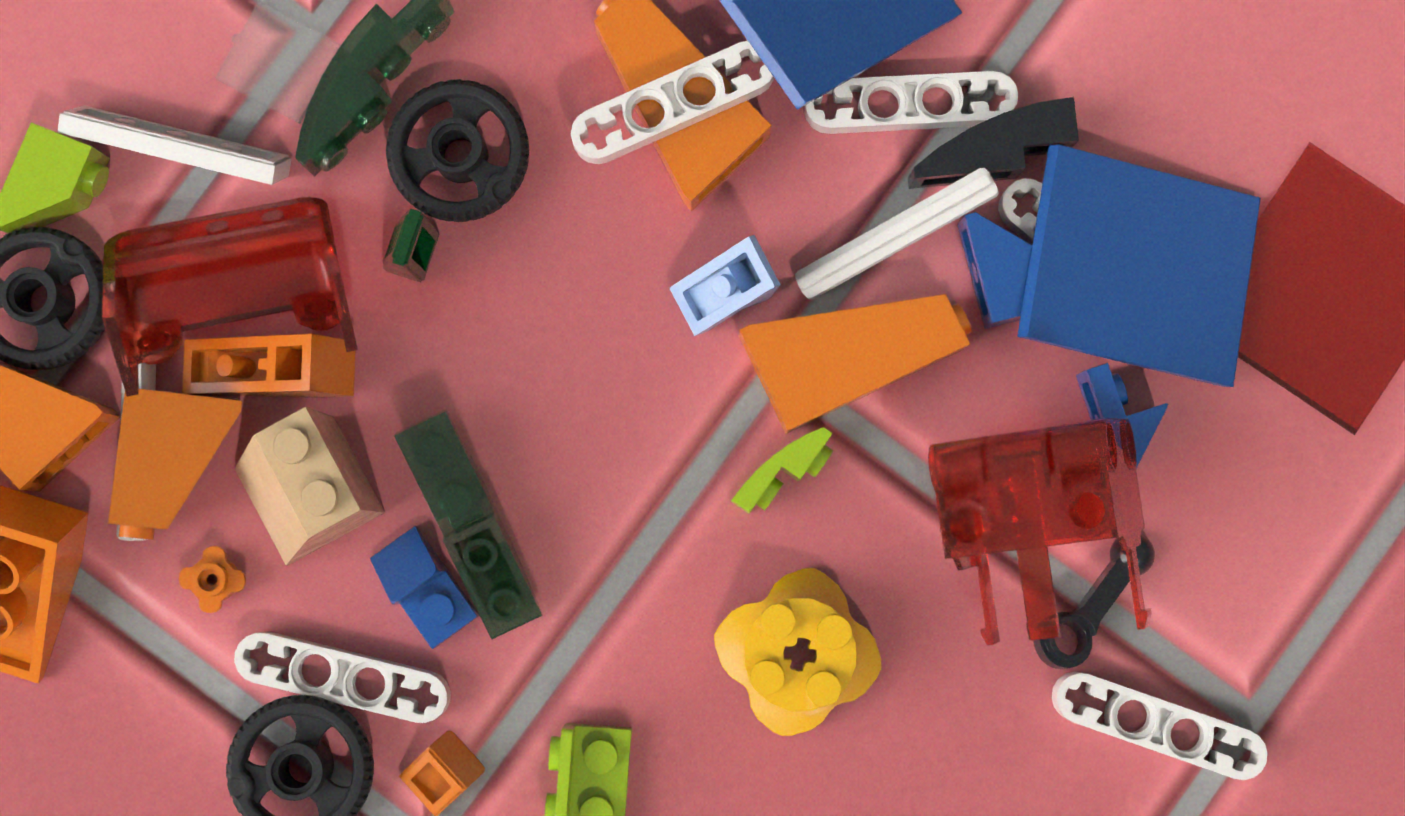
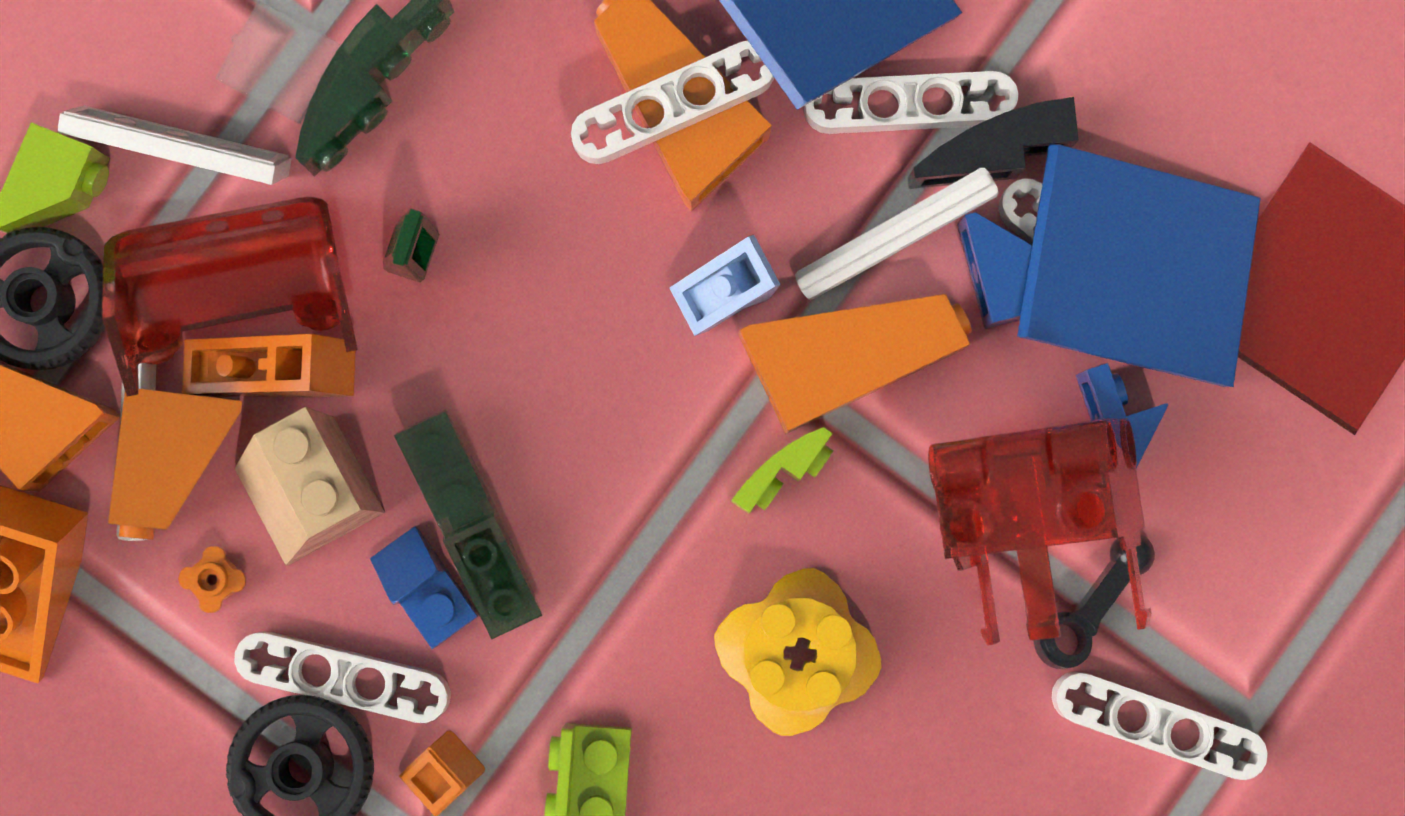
(411, 165): black wheel -> none

